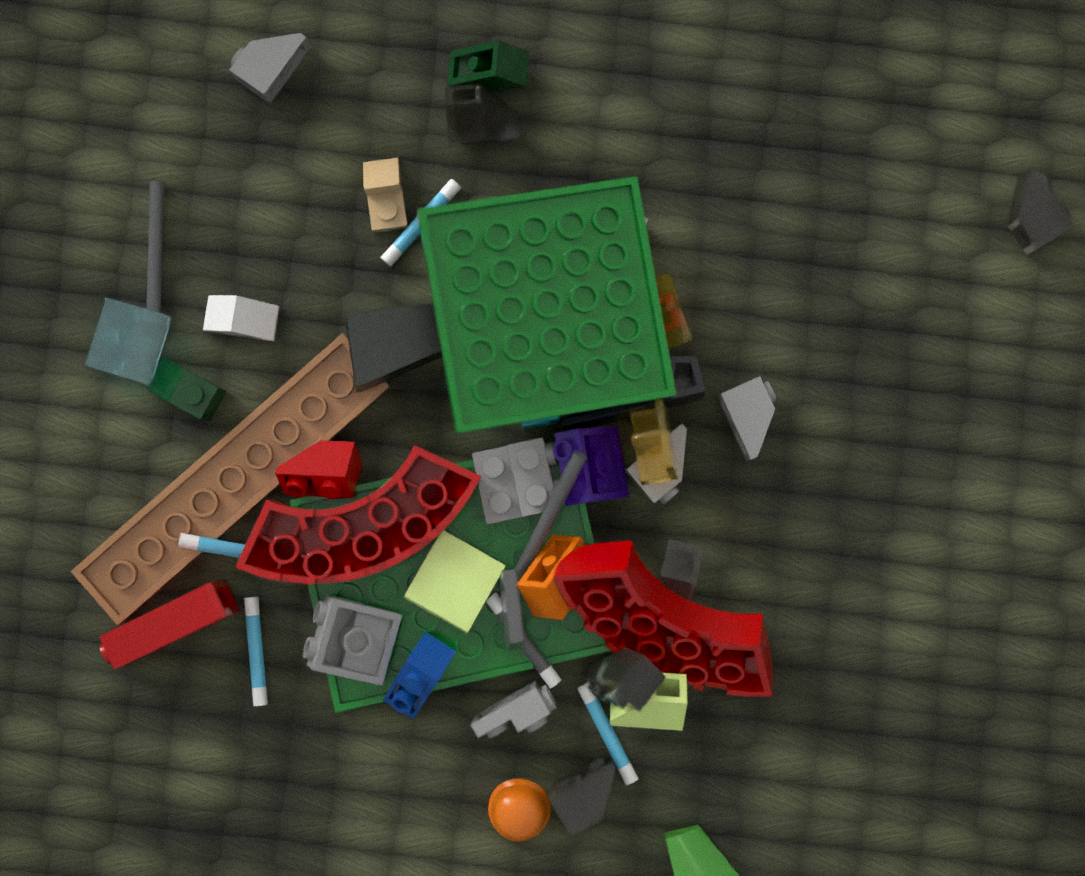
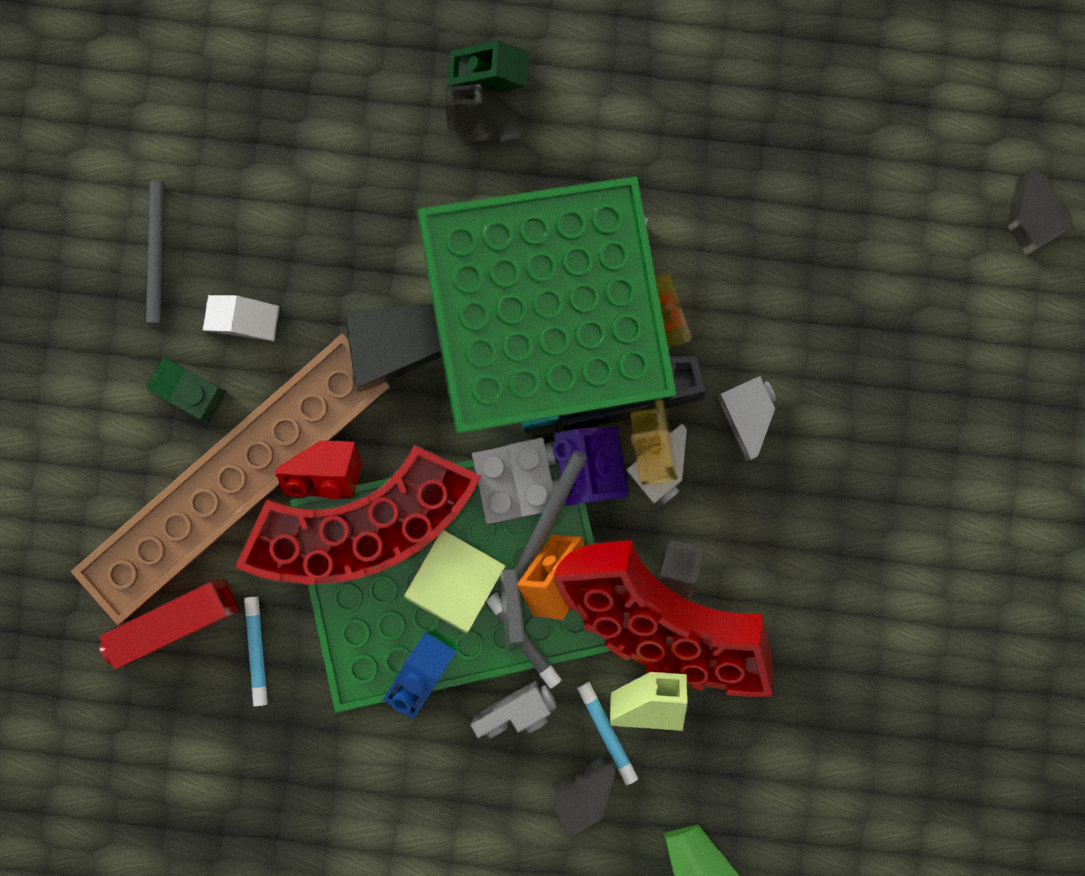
(128, 341): clear light blue slope -> none
(210, 545): medium azure bar -> none
(269, 63): light grey slope -> none
(352, 639): light grey plate -> none
(384, 195): tan slope -> none
(413, 230): bar -> none
(519, 809): orange helmet -> none
(624, 679): clear smoke slope -> none

